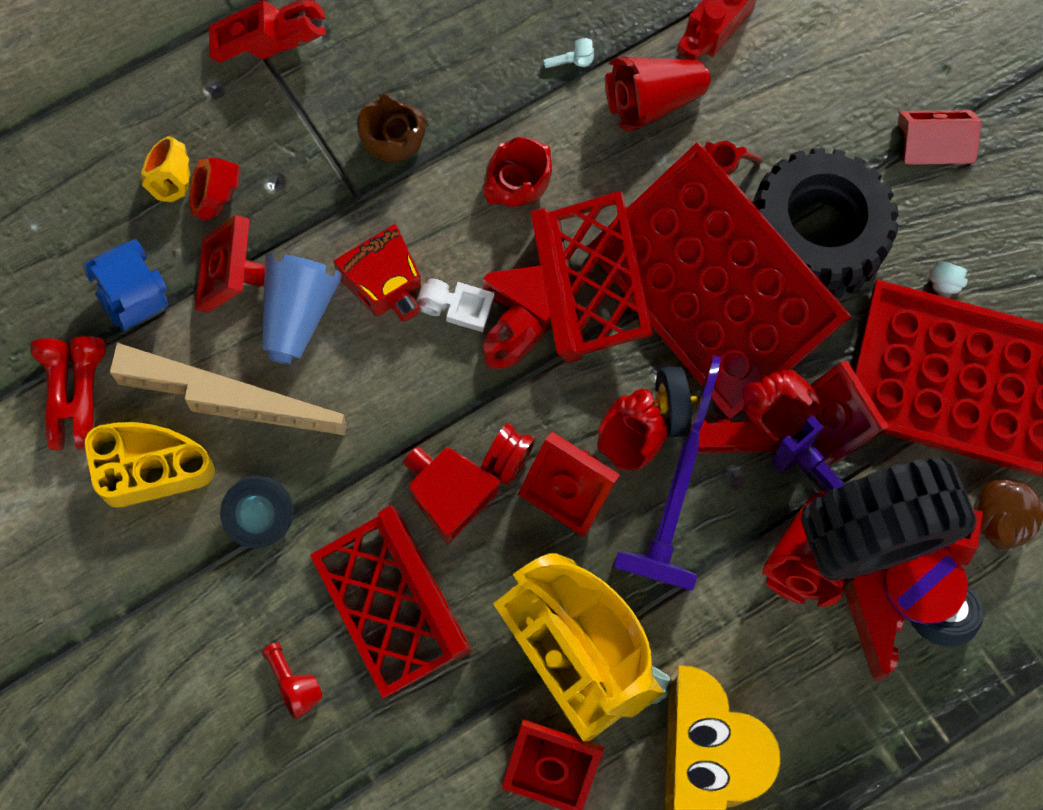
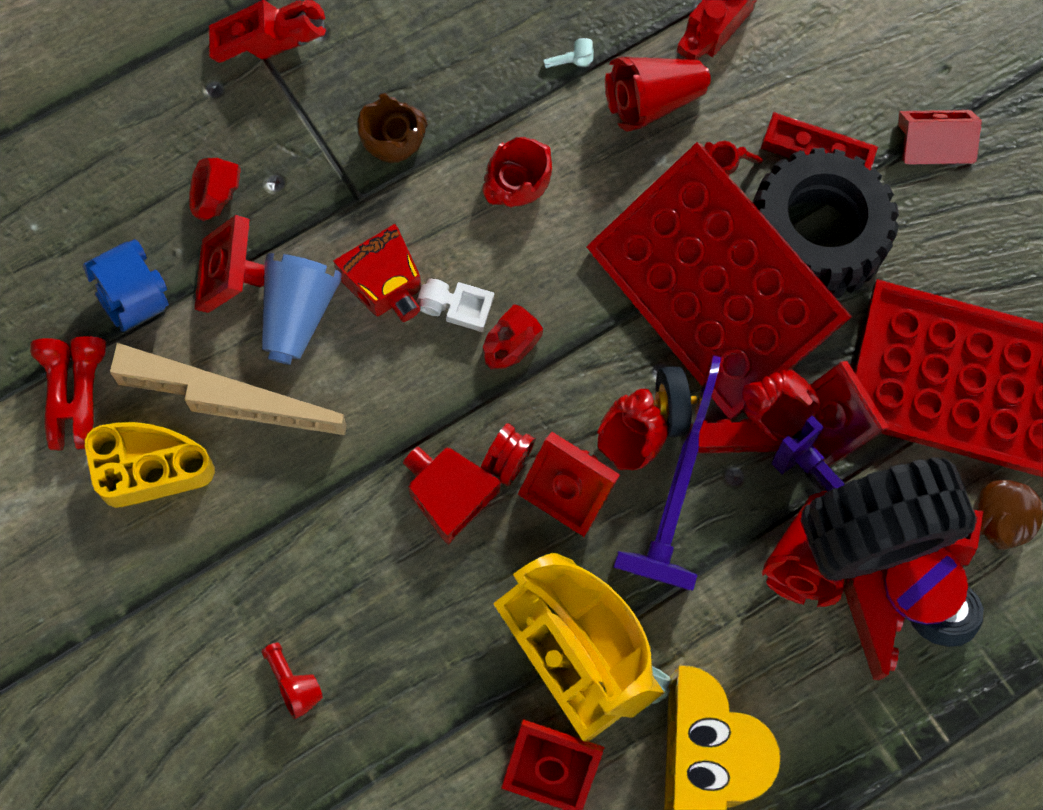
(166, 170): yellow rock -> none
(256, 512): black wheel -> none
(422, 586): red fence -> none
(523, 288): red slope -> none
(562, 291): red fence -> none
(791, 135): none -> red tile
(942, 285): light aqua plate -> none

